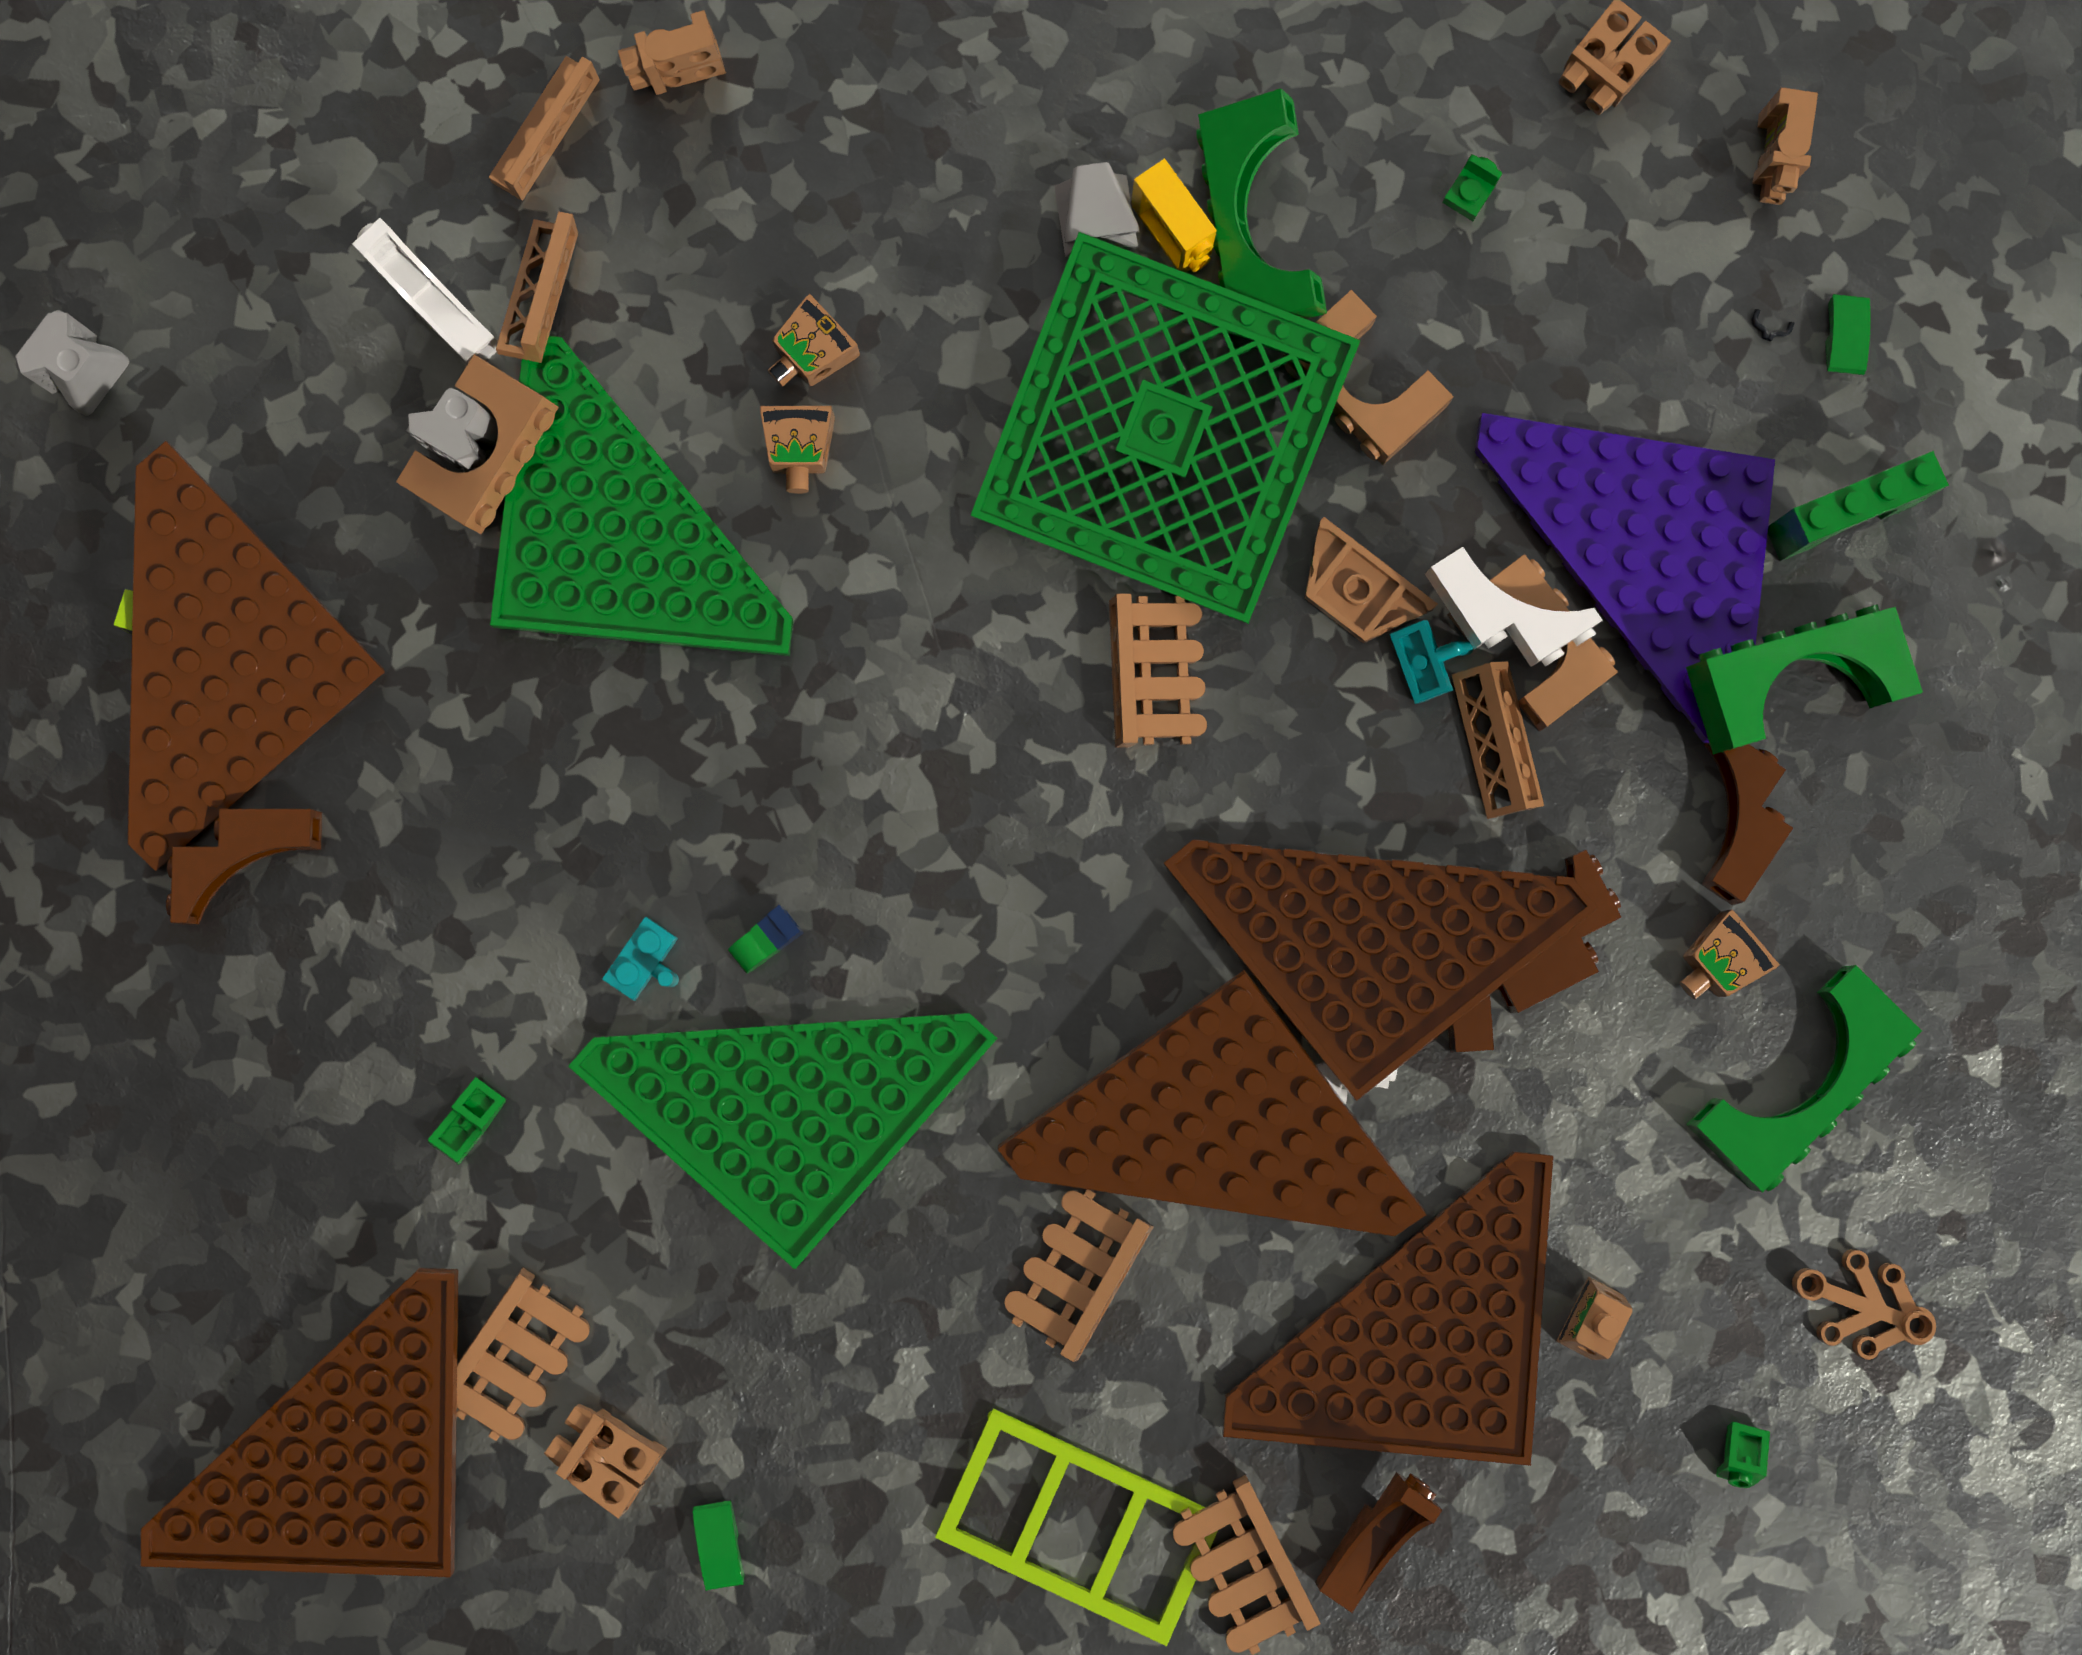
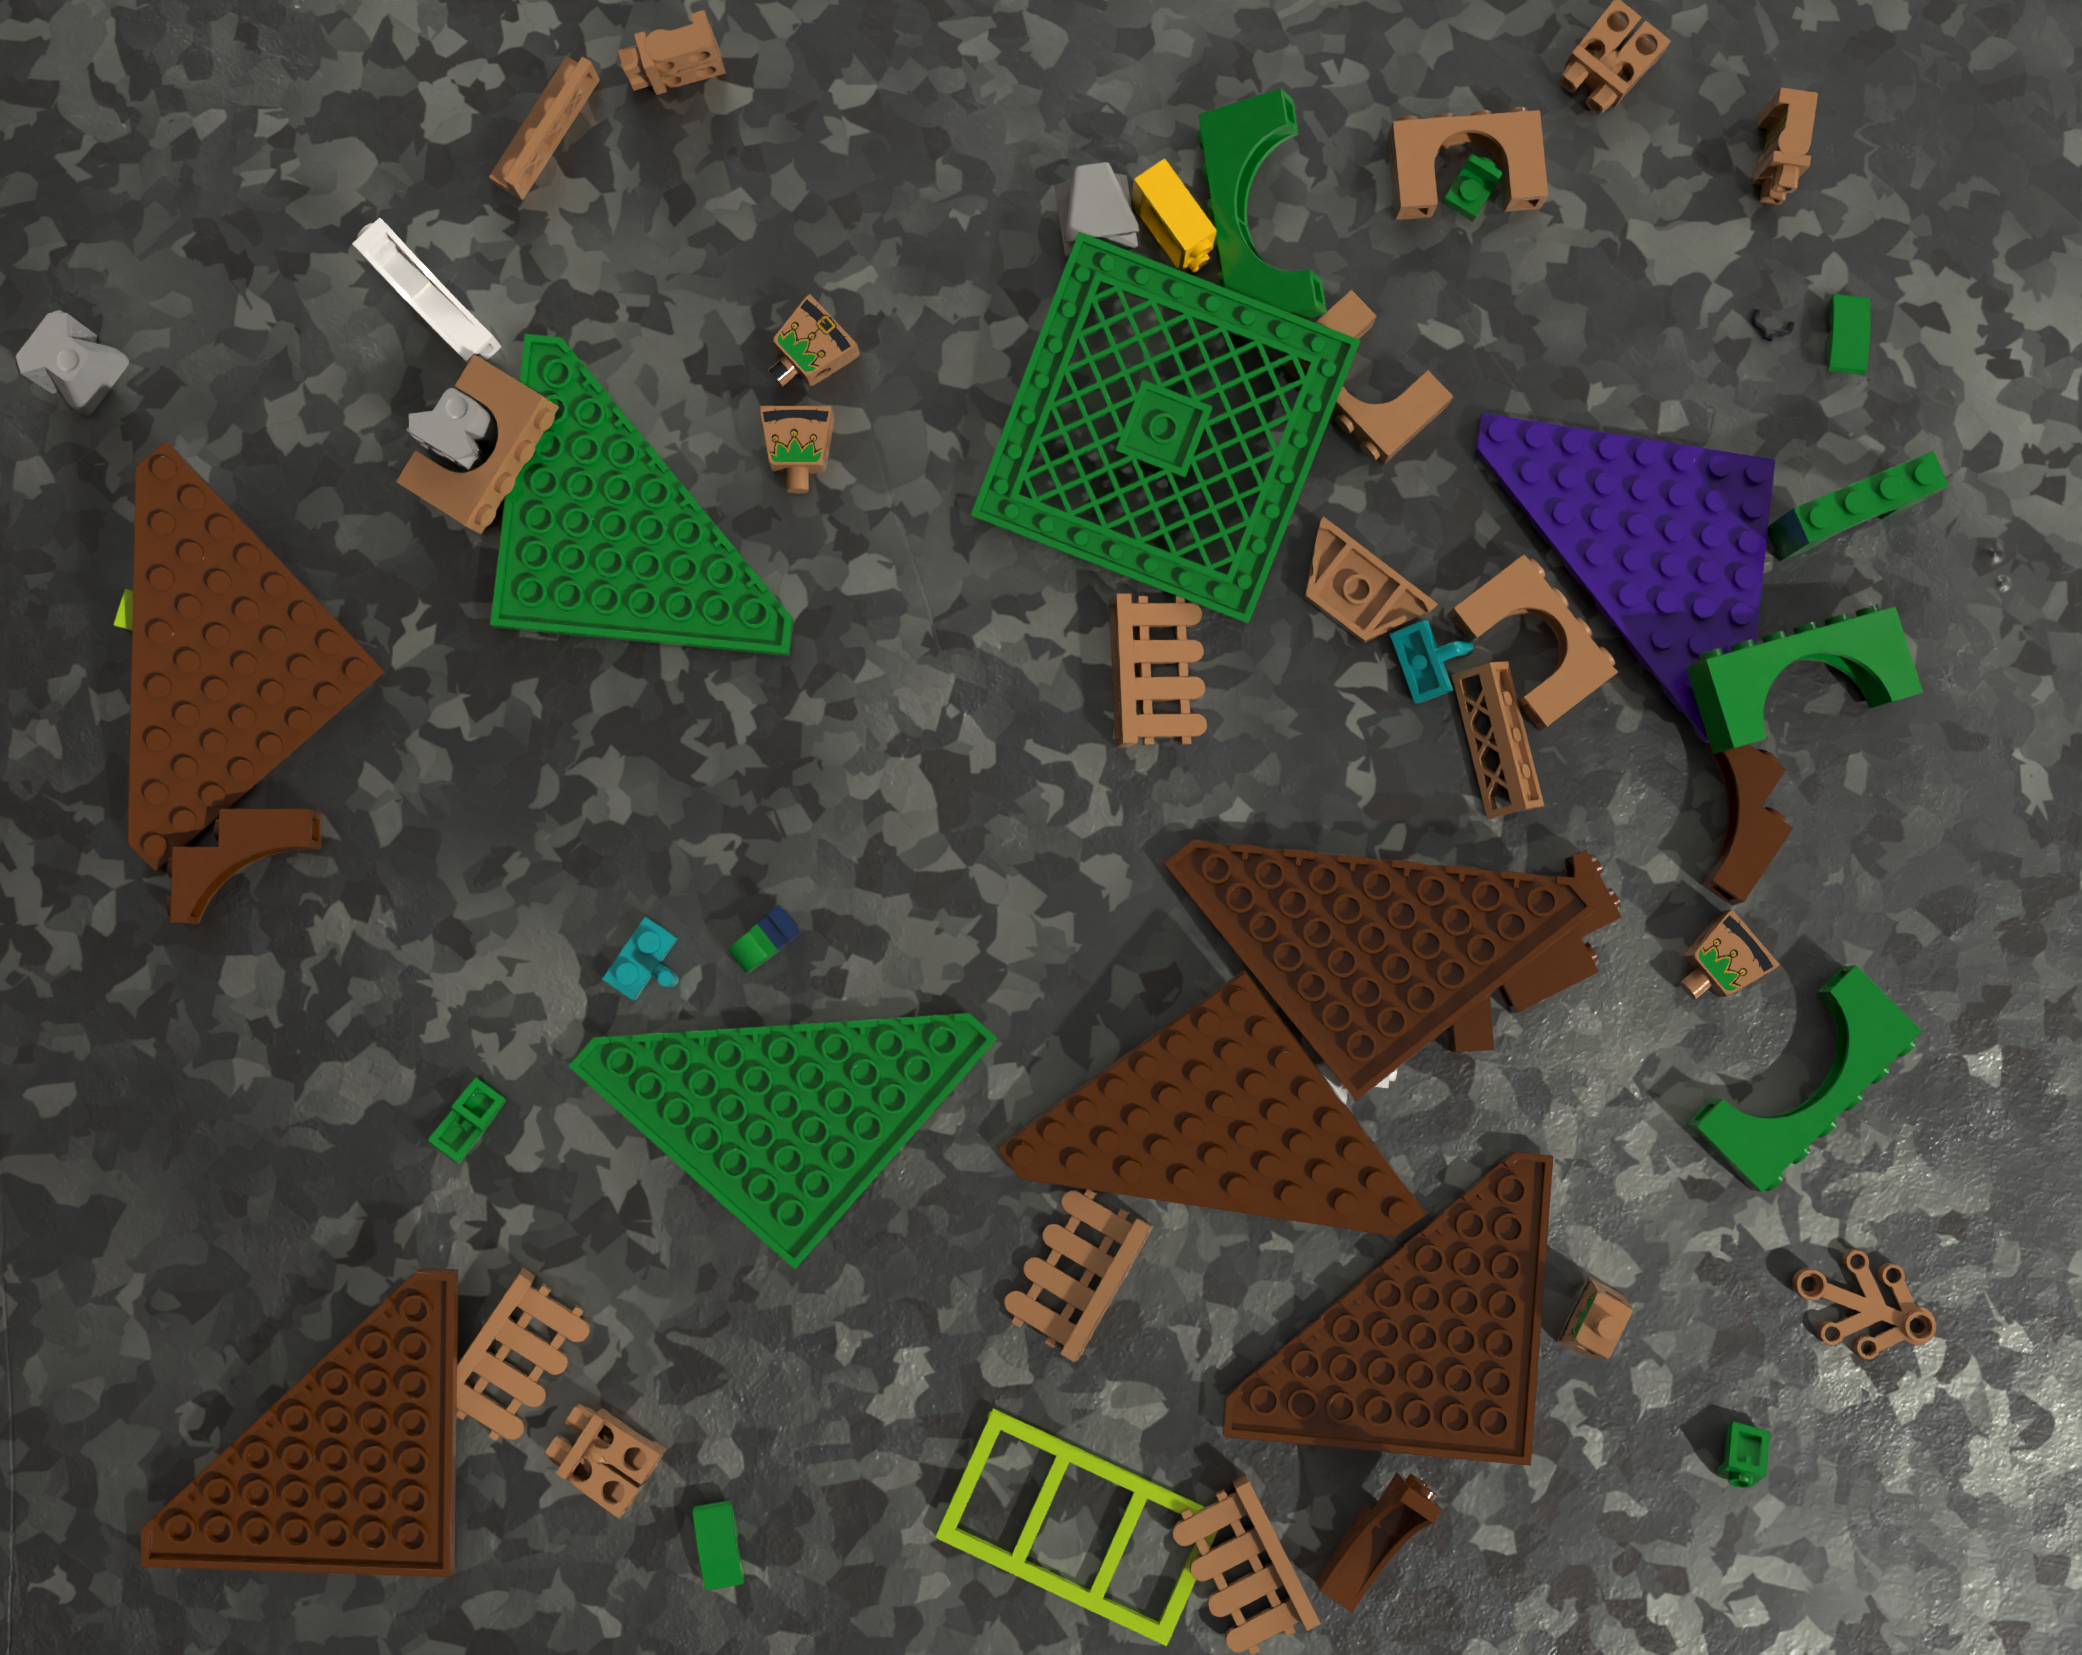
(546, 292): medium nougat fence -> none
(1487, 611): white arch -> none
(1509, 137): none -> medium nougat arch

